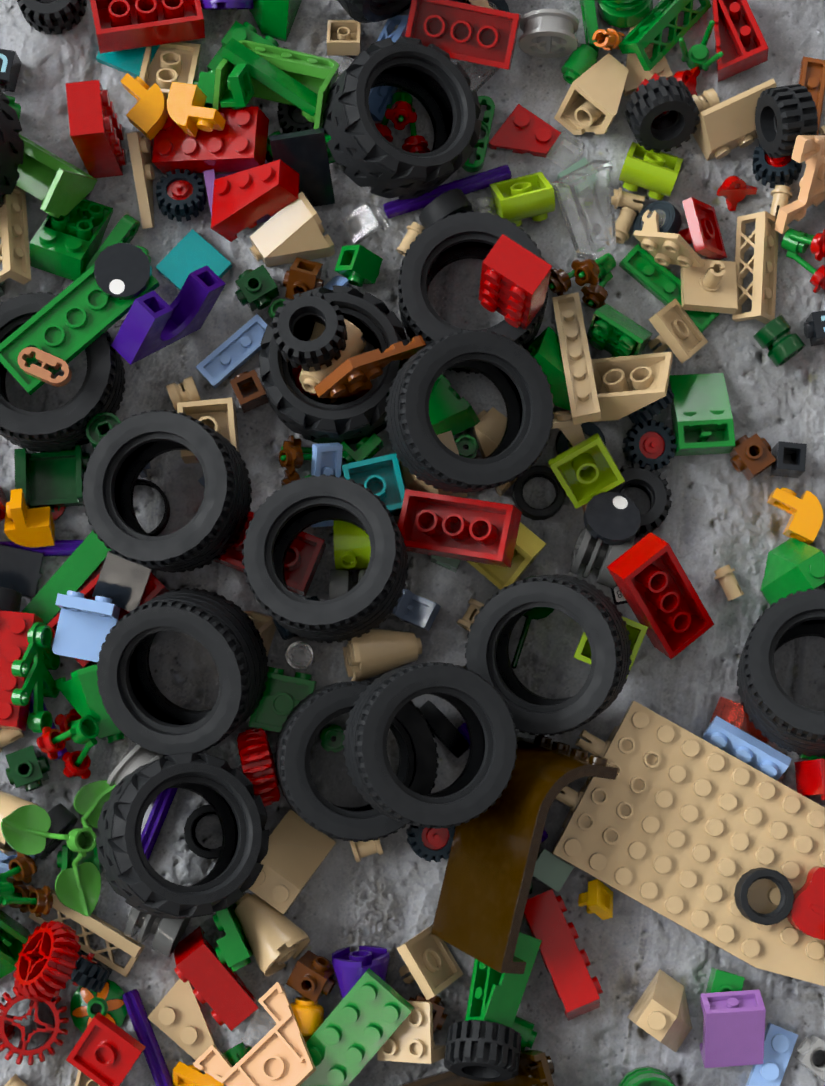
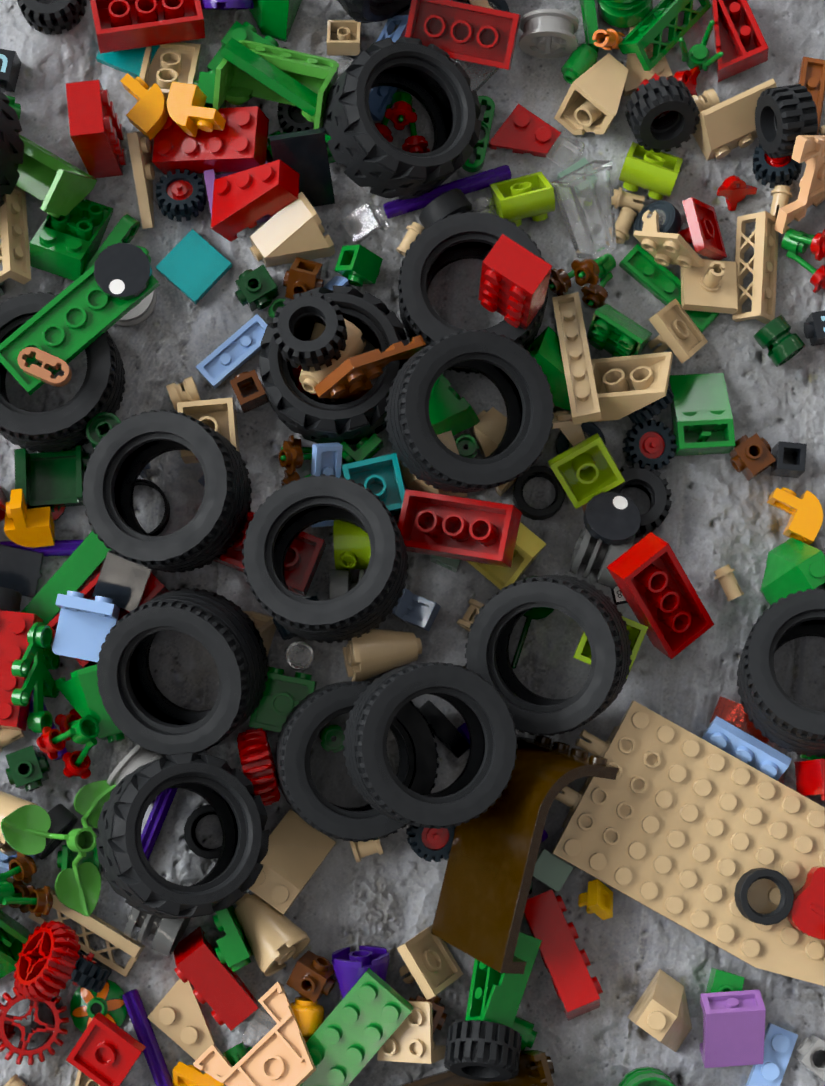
(155, 324): dark purple arch -> none
(239, 88): green bracket -> none

